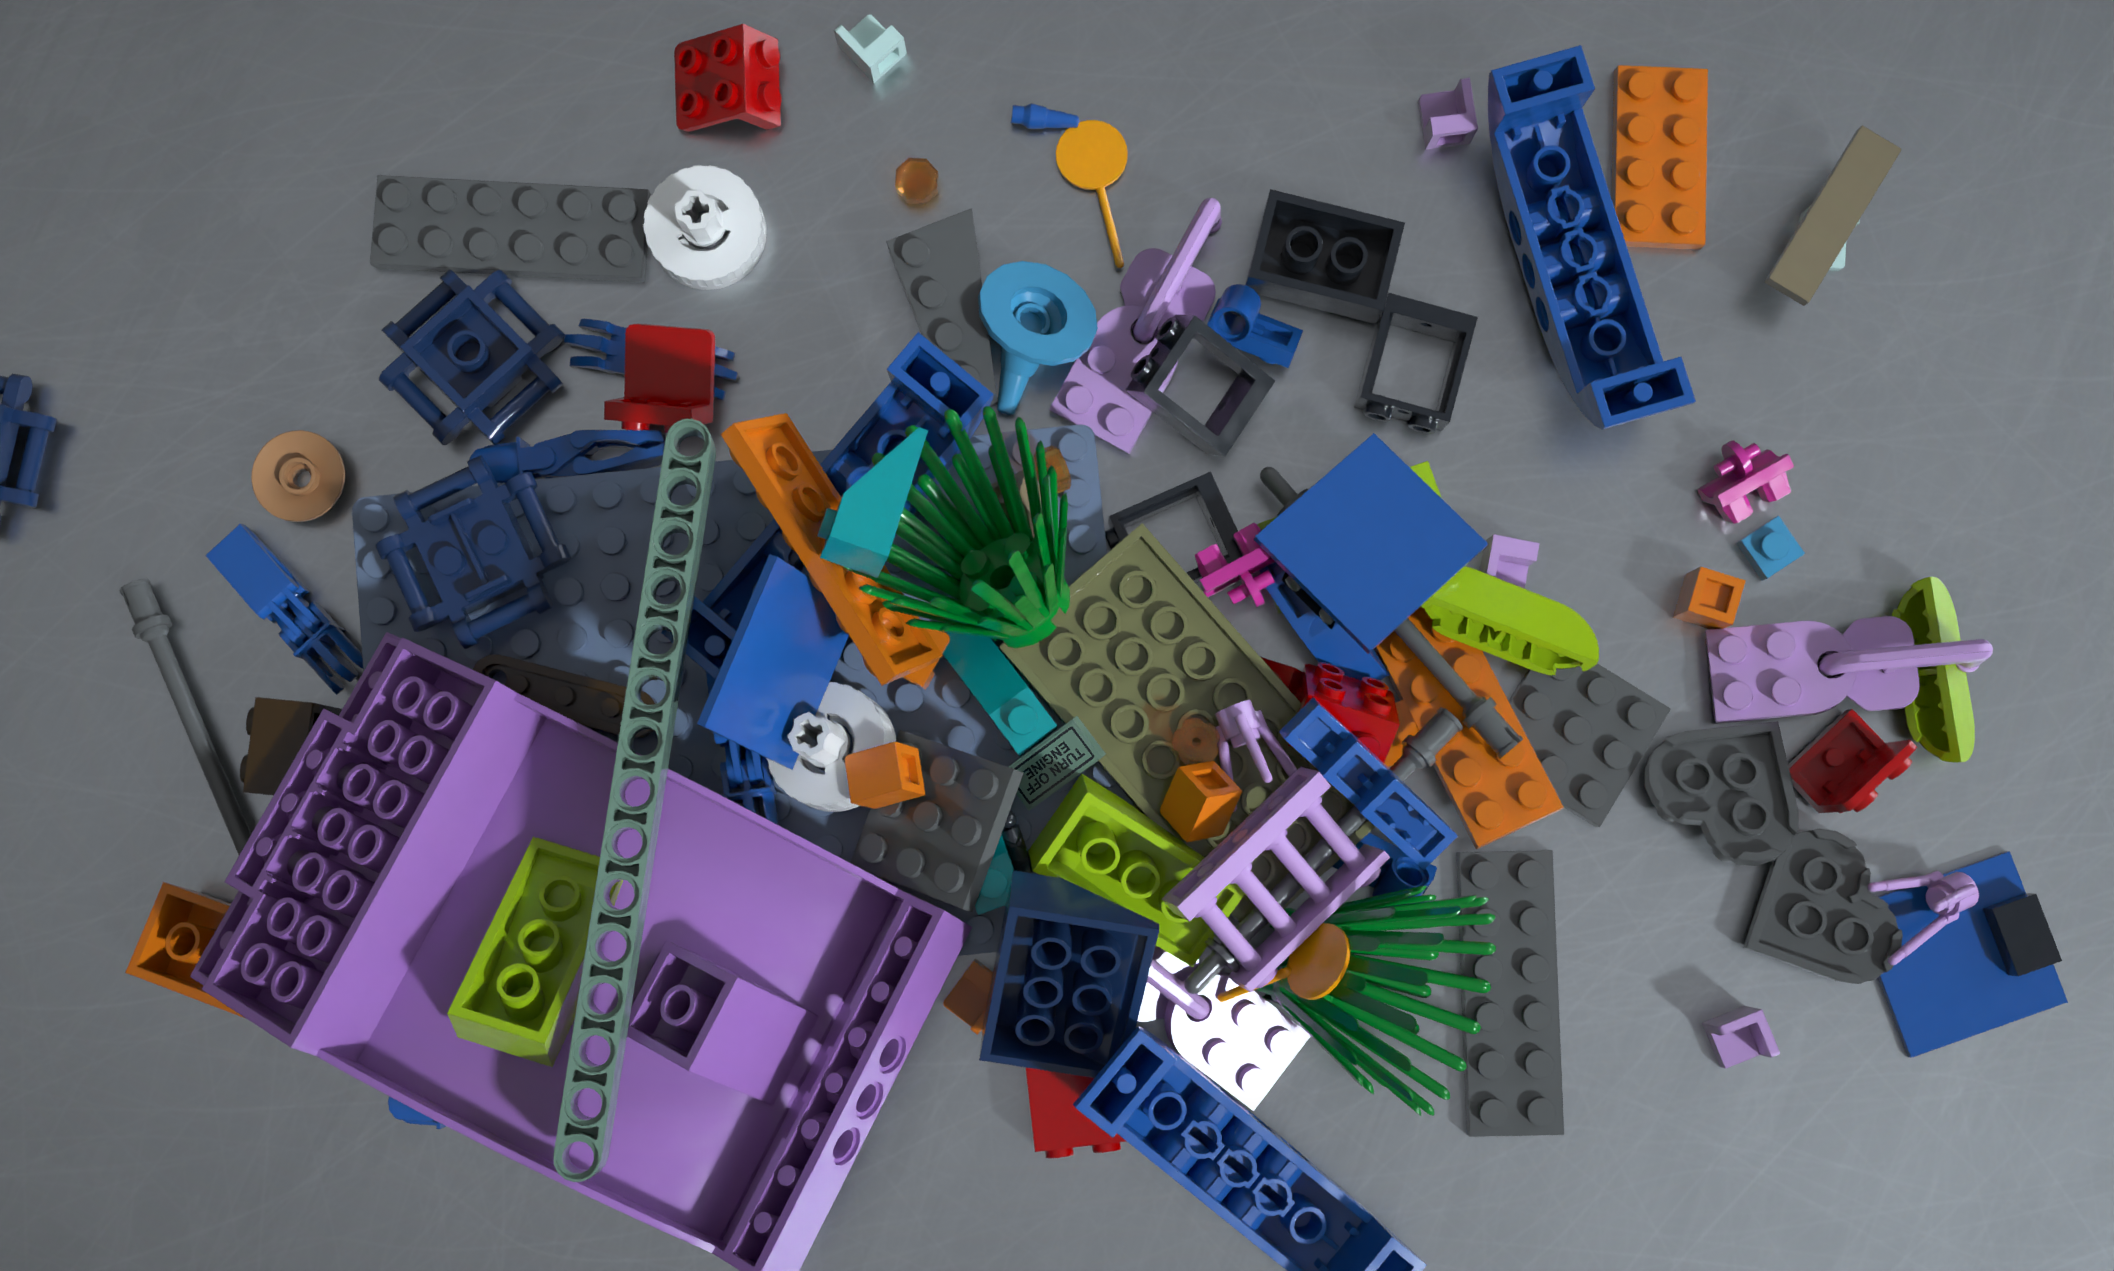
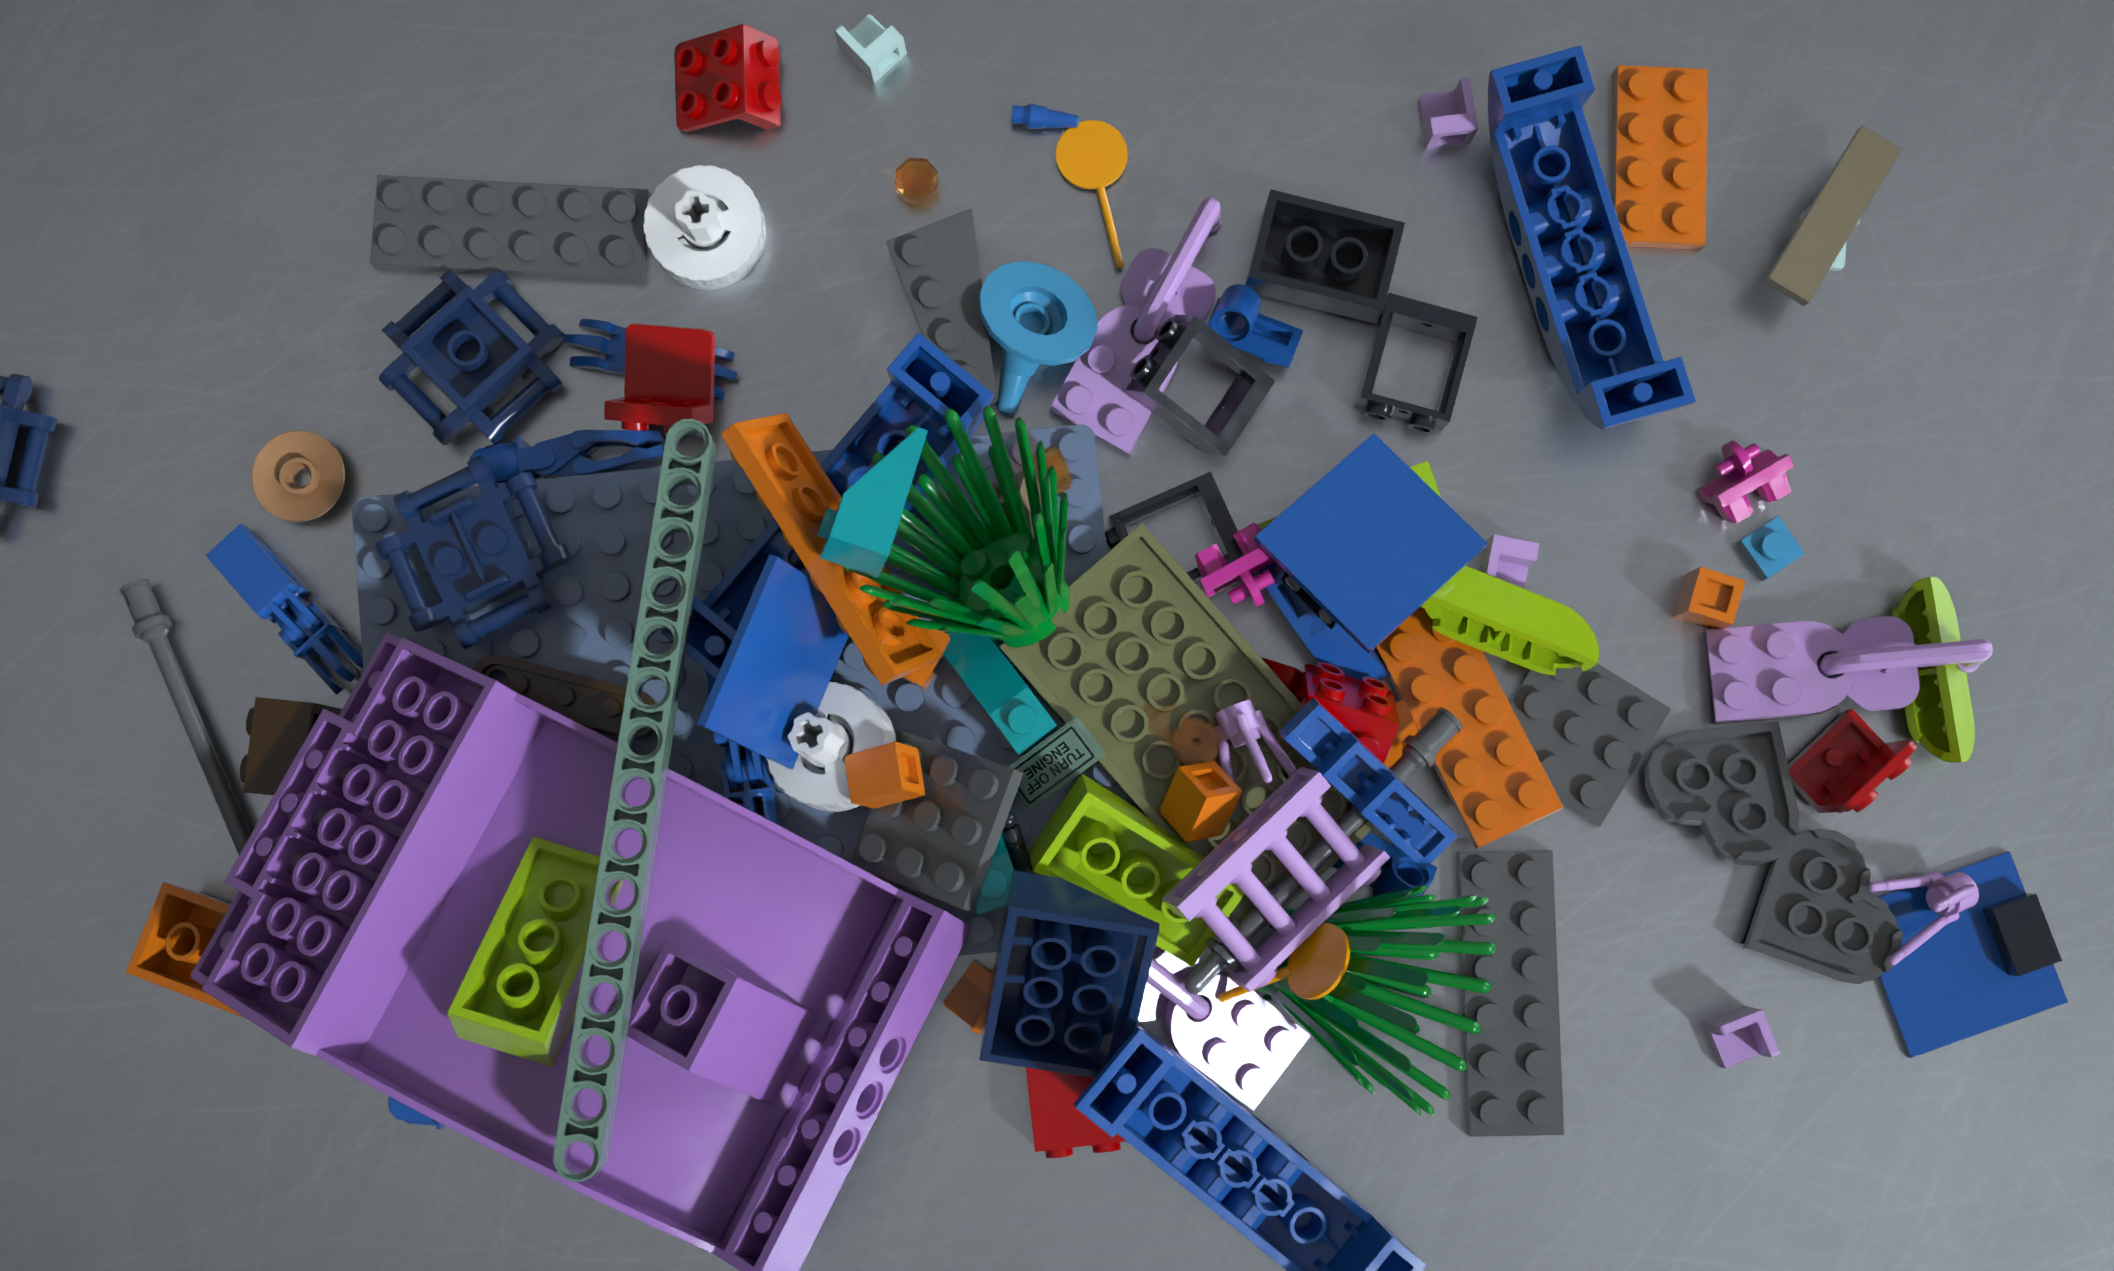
(1476, 709): dark grey bar -> none

